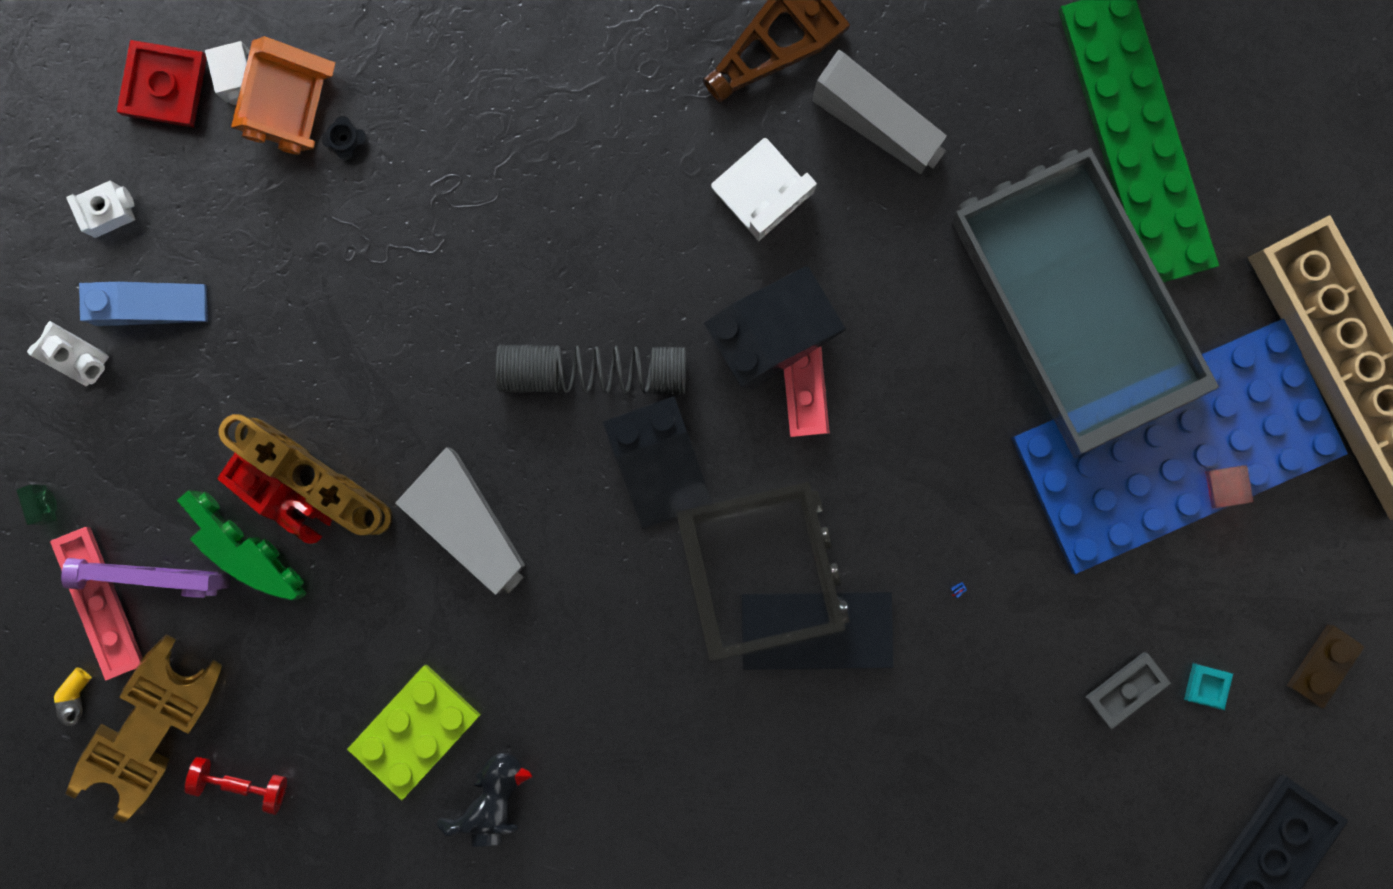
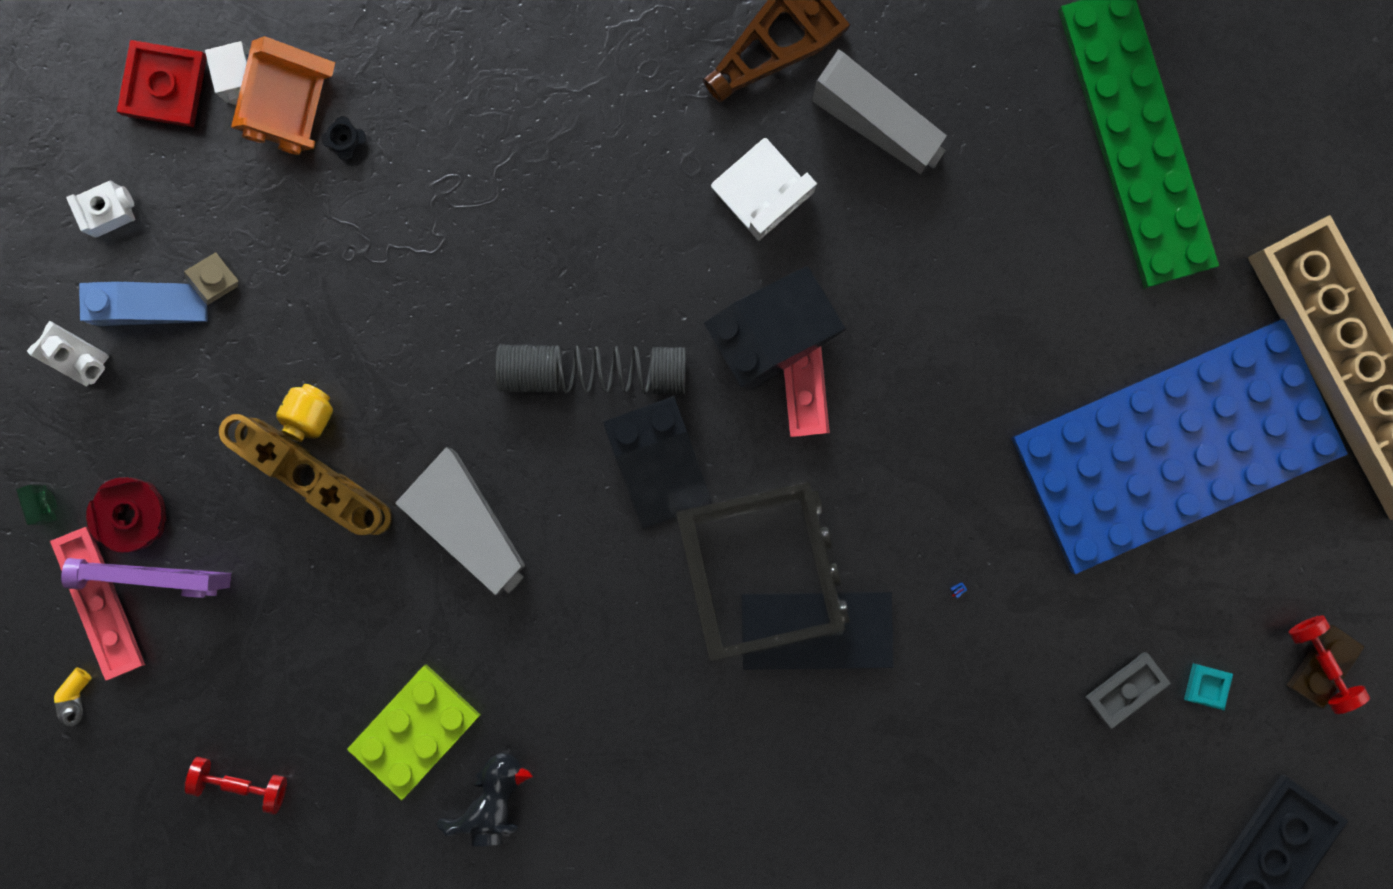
(109, 501): none -> dark red plate
(129, 756): pearl gold piece -> none
(211, 278): none -> dark tan plate
(247, 561): green slope -> none
(271, 498): red plate -> none
(304, 412): none -> yellow head
(1082, 301): clear light blue window -> none
(1229, 486): clear red tile -> none
(1346, 699): none -> red wheel

